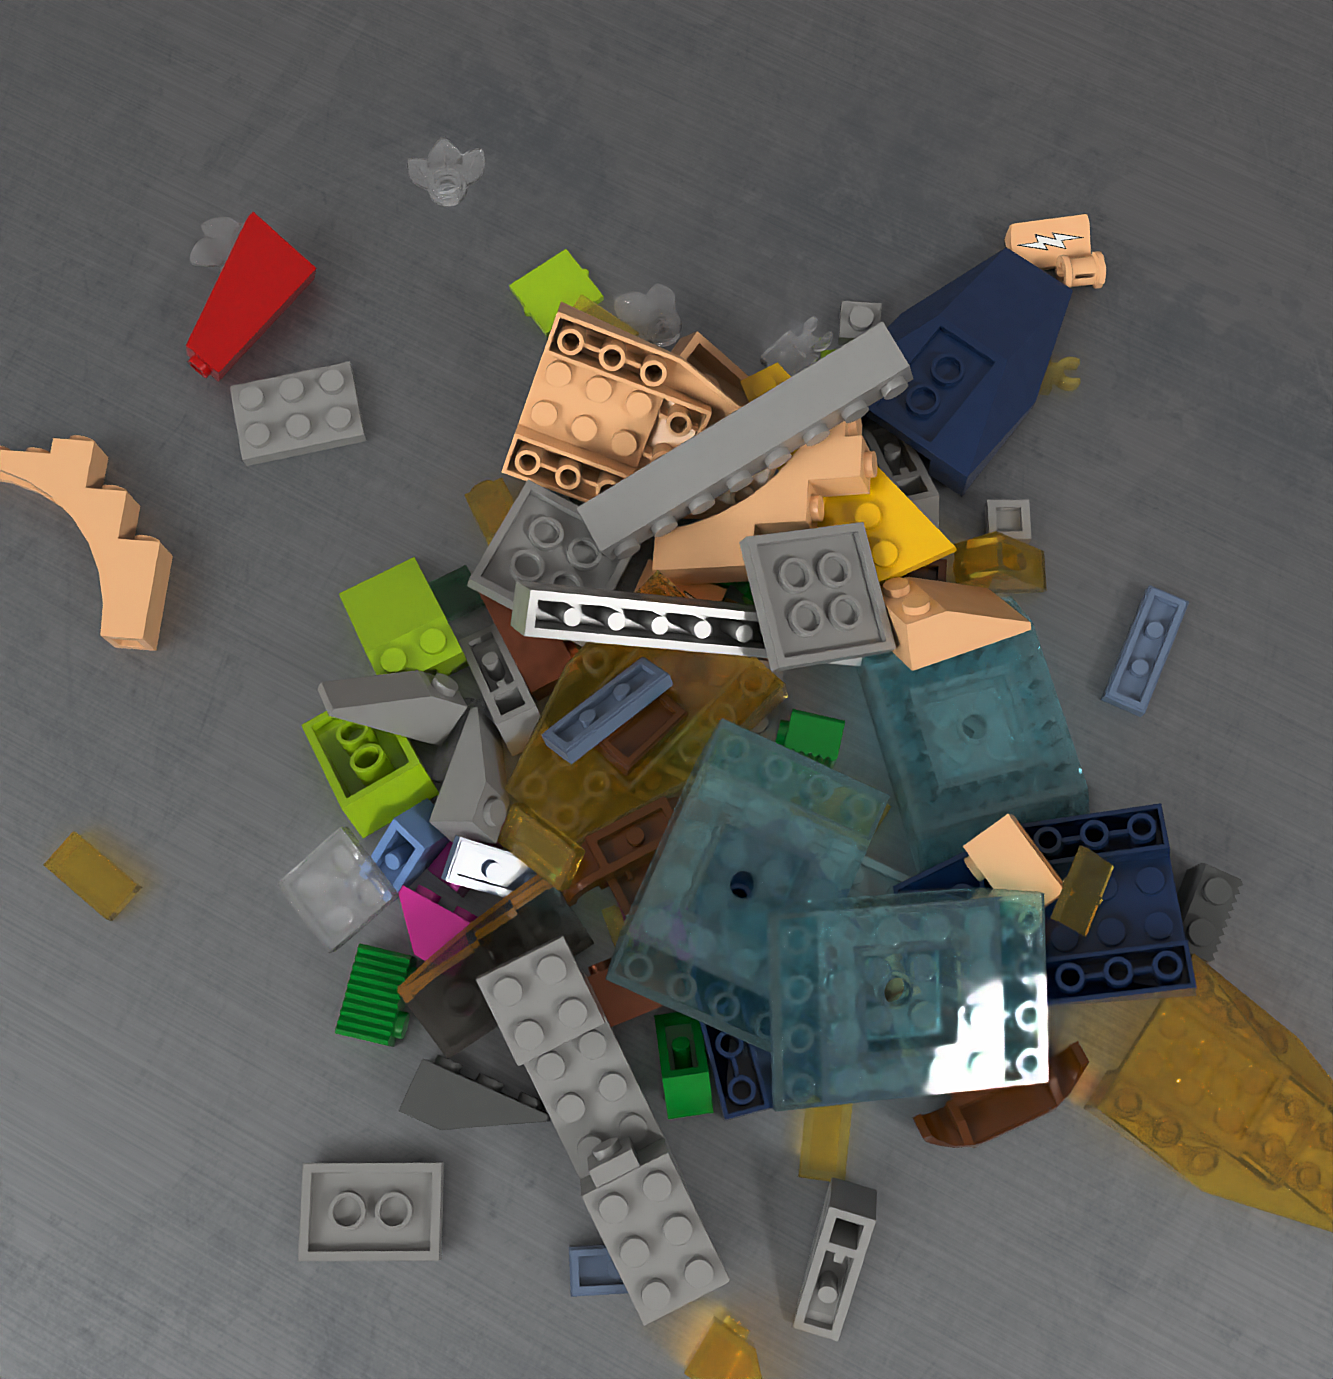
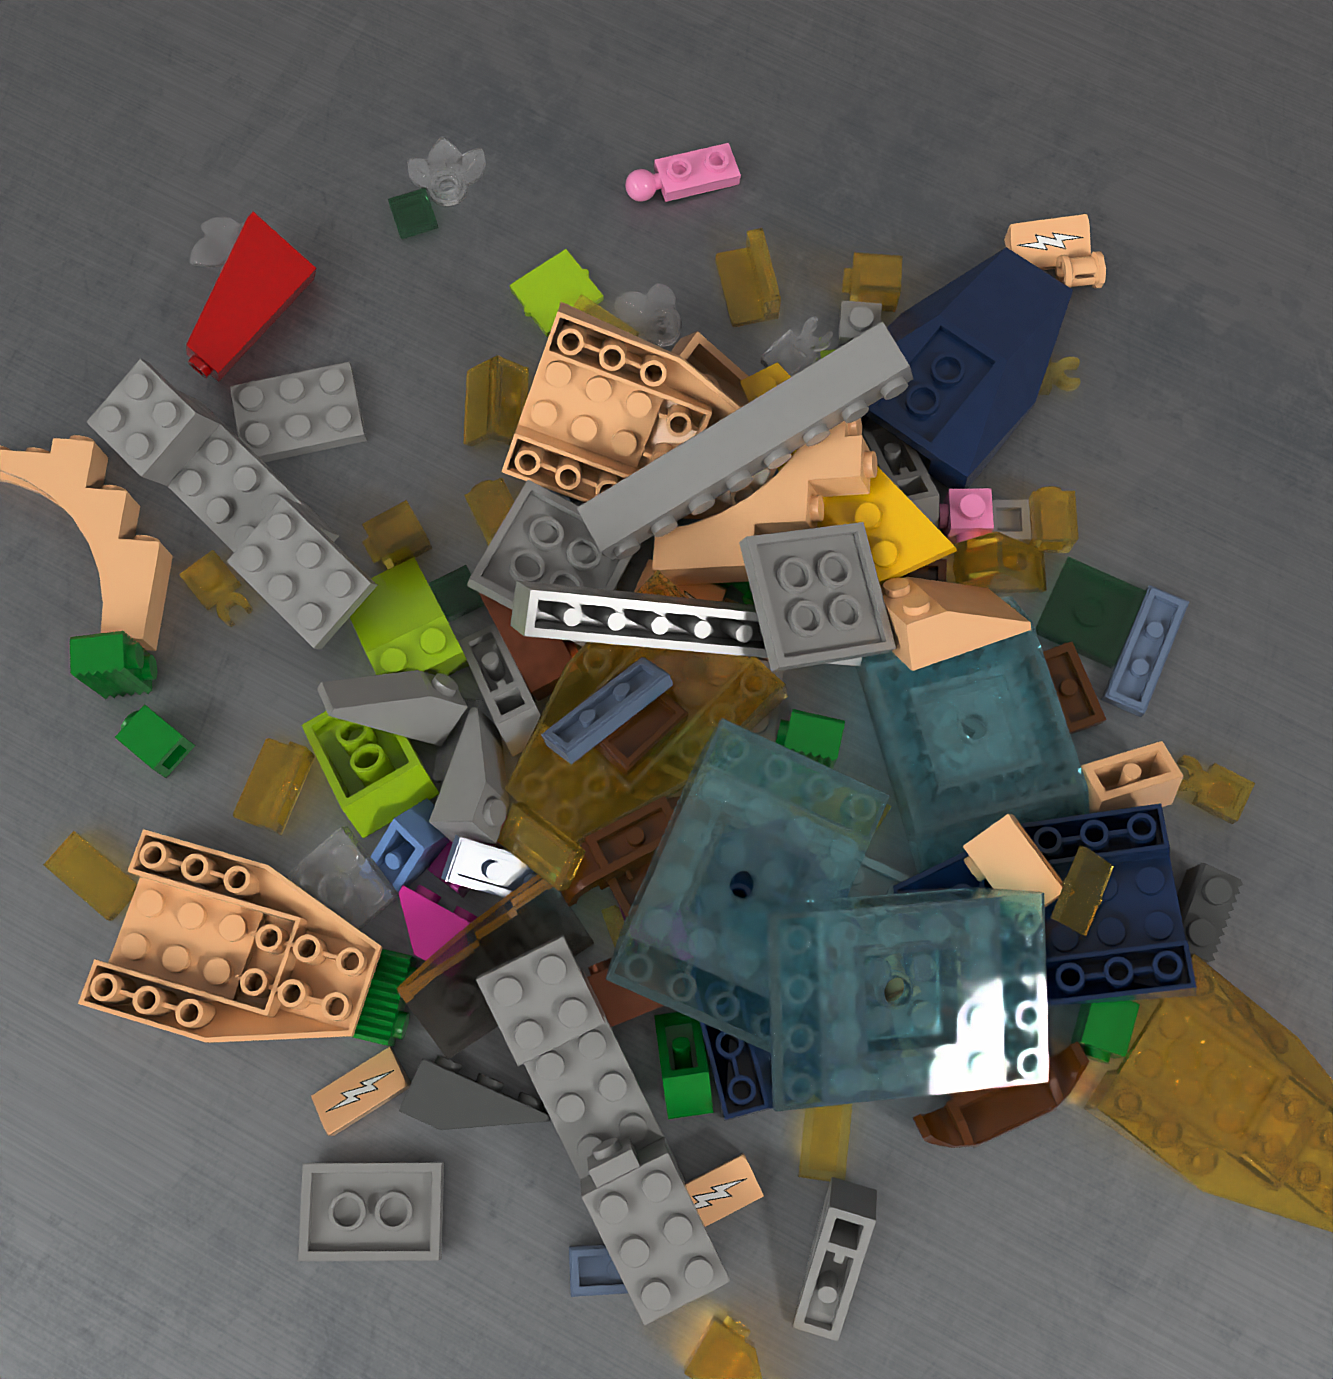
(112, 664): none -> green brick
(154, 740): none -> green brick
(214, 585): none -> clear yellow plate
(230, 952): none -> light nougat wedge
(273, 533): none -> light grey bracket
(274, 785): none -> clear yellow panel
(360, 1091): none -> light nougat slope
(395, 536): none -> clear yellow brick
(413, 213): none -> clear green tile
(494, 400): none -> clear yellow panel
(686, 174): none -> bright pink plate
(724, 1189): none -> light nougat slope
(749, 281): none -> clear yellow panel
(874, 279): none -> clear yellow brick
(966, 514): none -> bright pink brick
(1053, 520): none -> clear yellow brick
(1073, 688): none -> reddish brown plate
(1090, 611): none -> clear green tile
(1105, 1029): none -> green brick
(1133, 779): none -> light nougat brick
(1217, 790): none -> clear yellow plate

